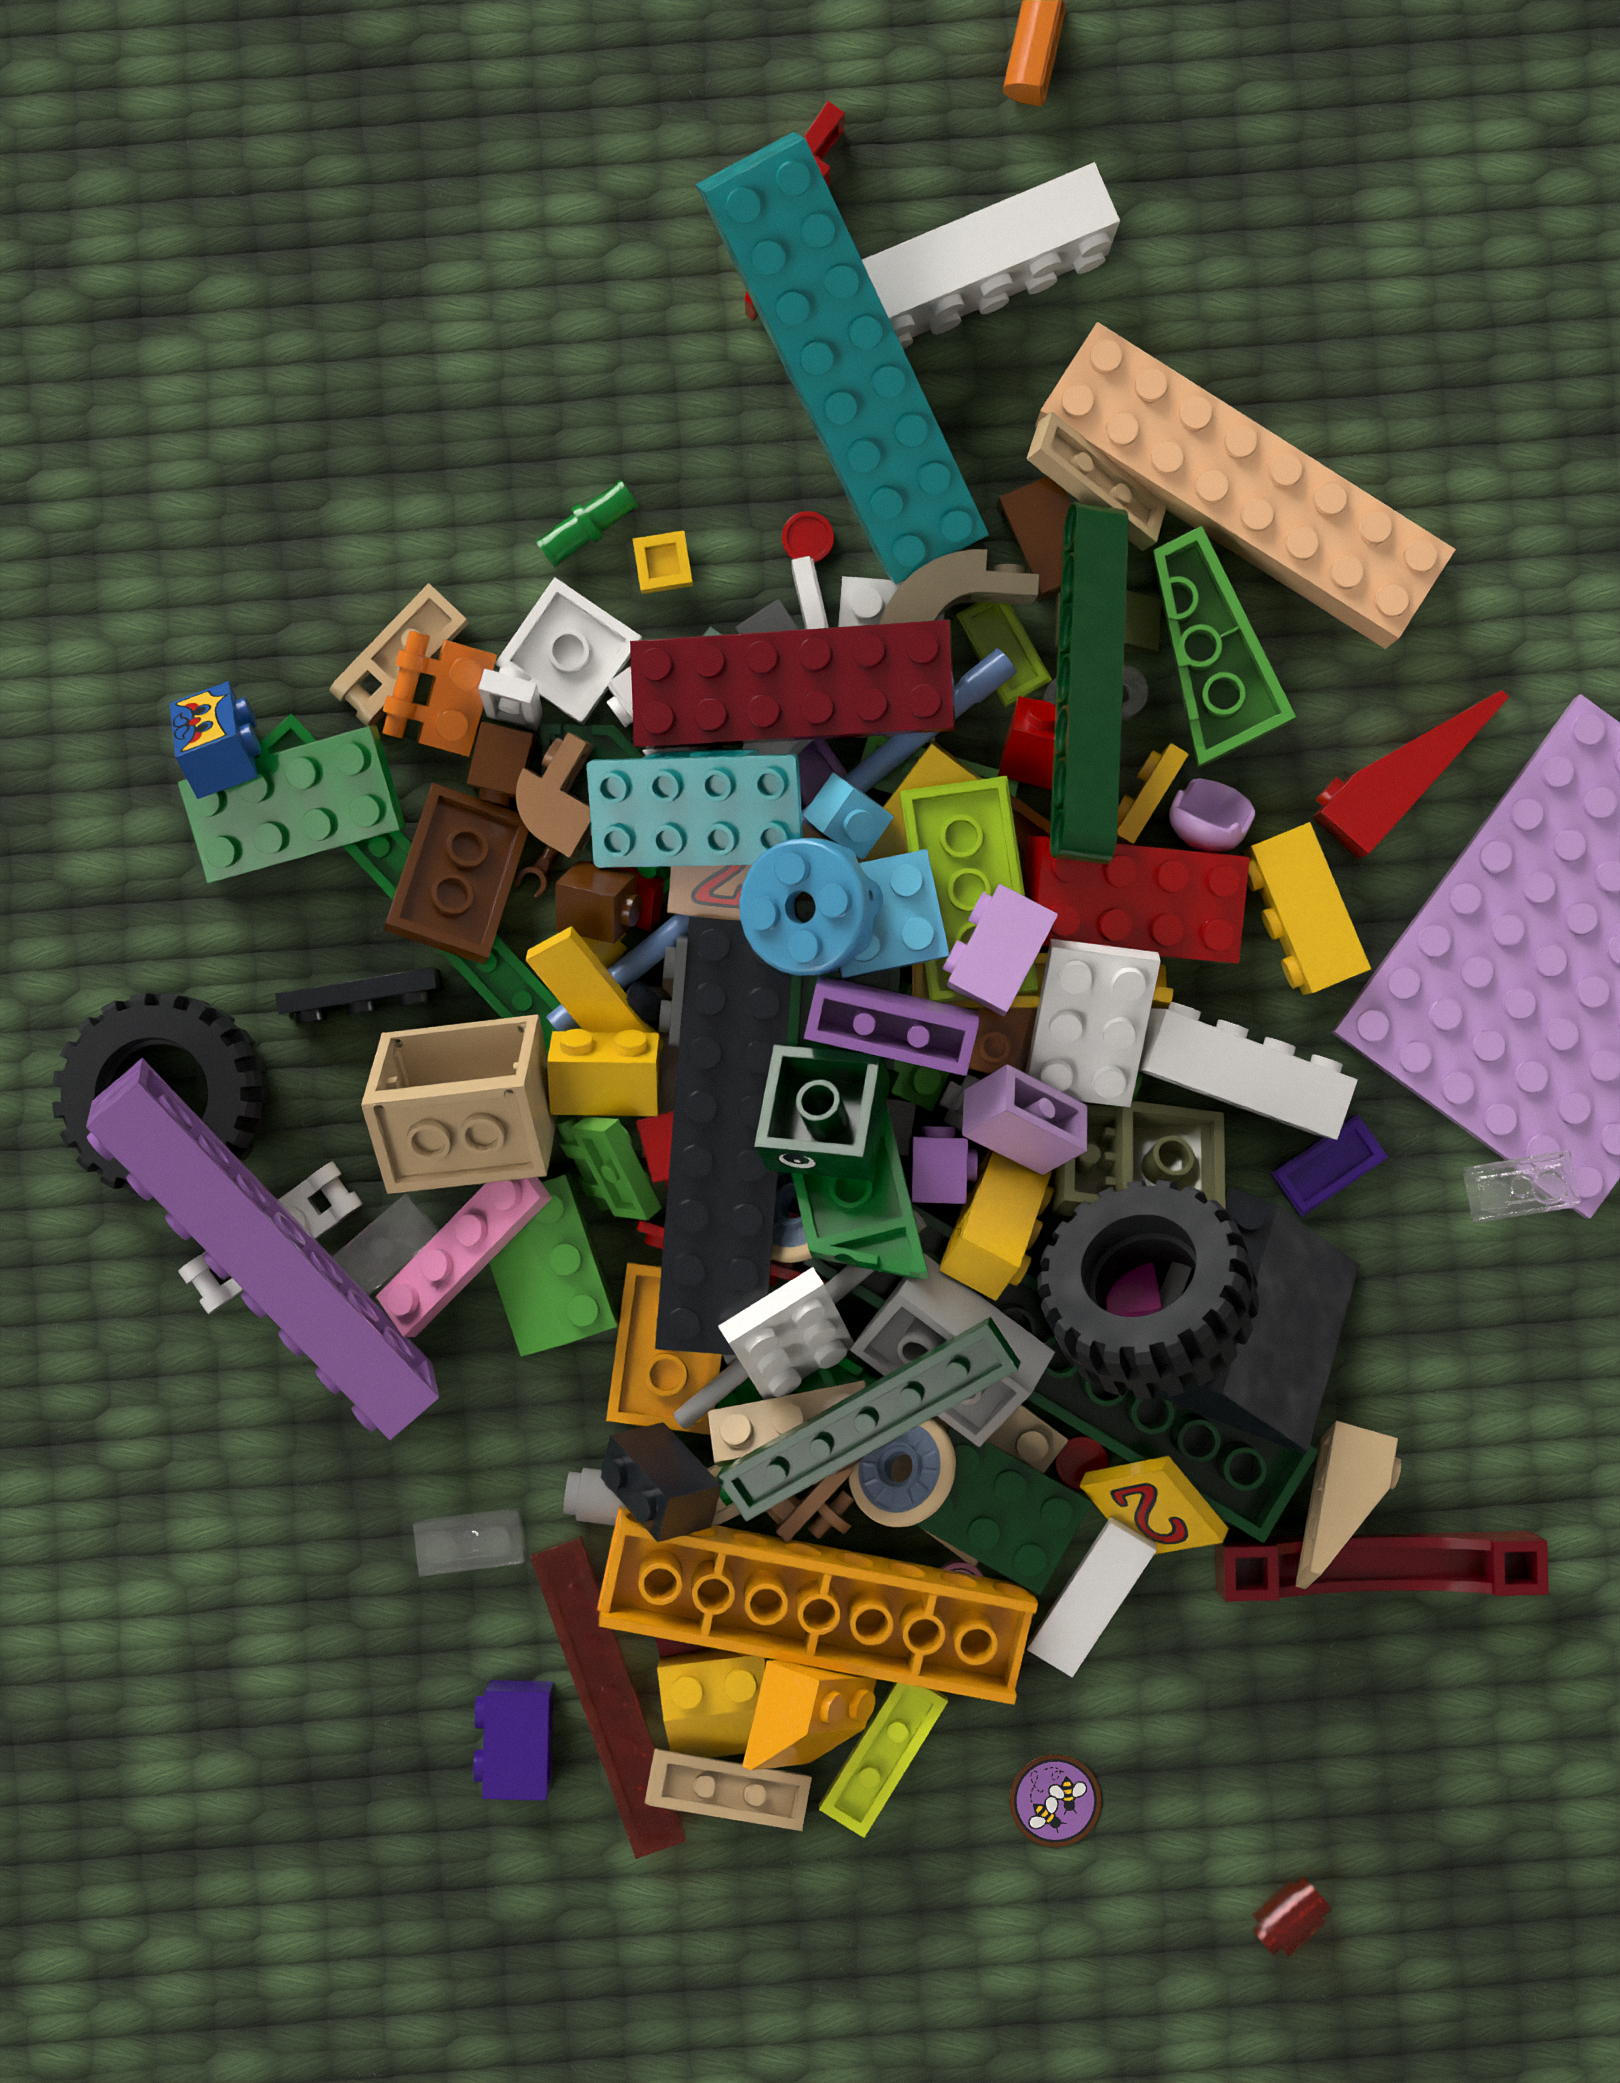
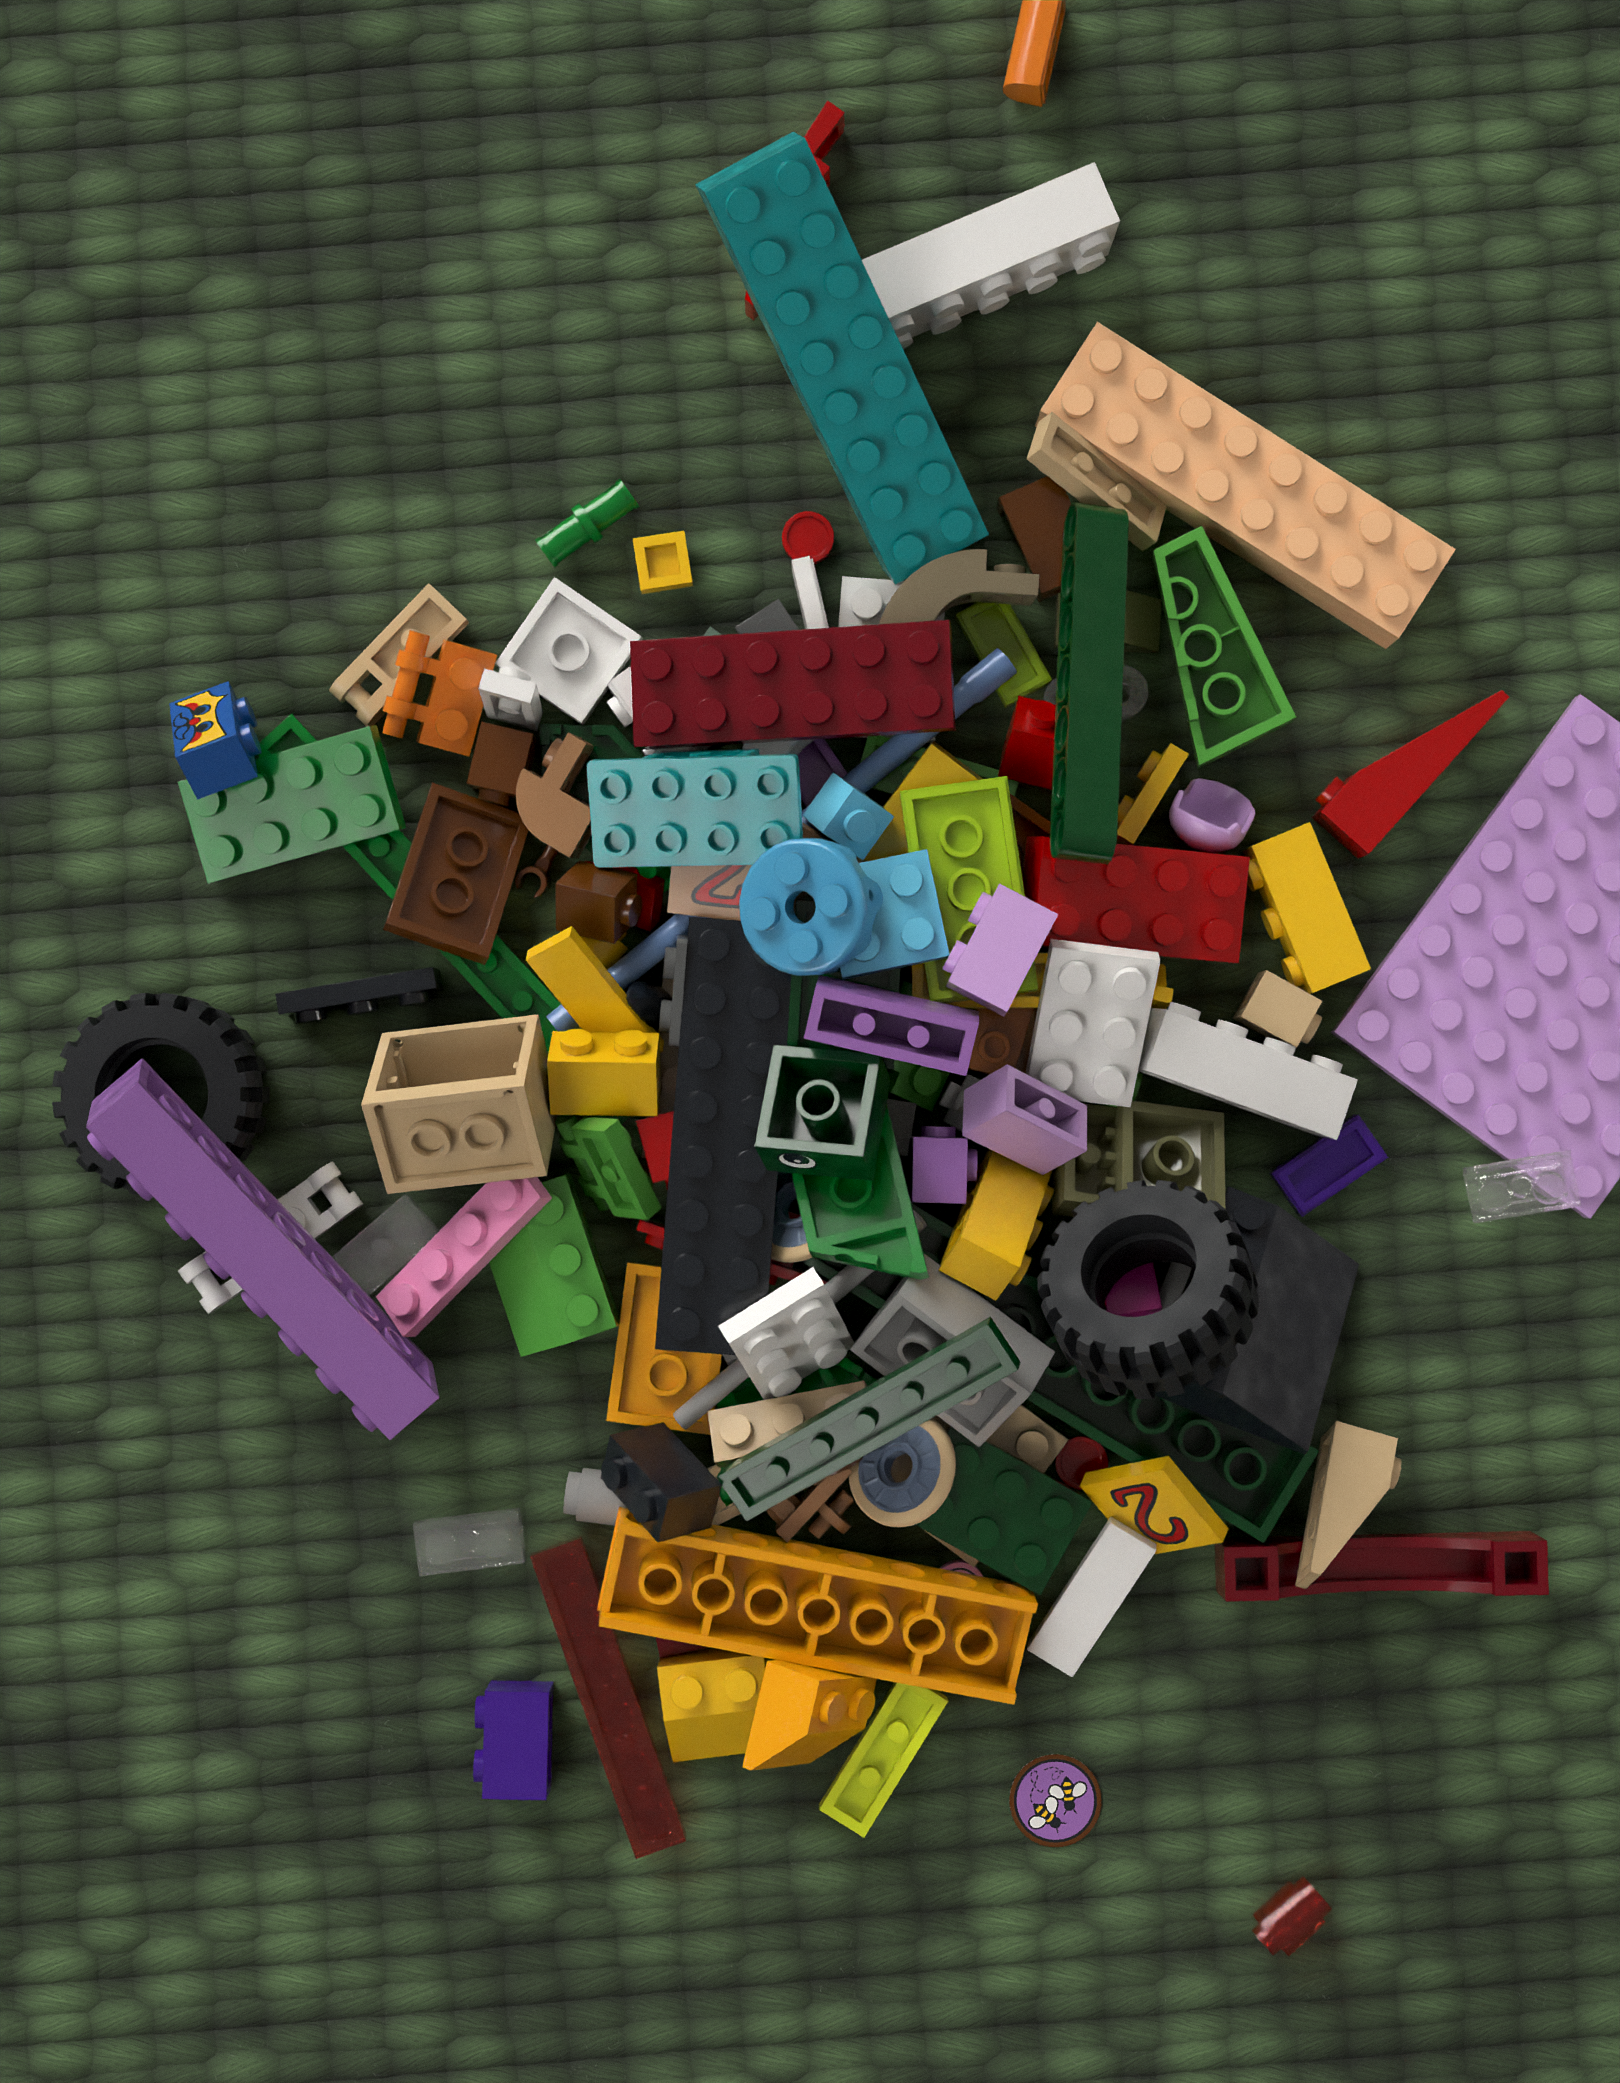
(727, 1790): tan plate -> none
(1279, 1010): none -> tan brick

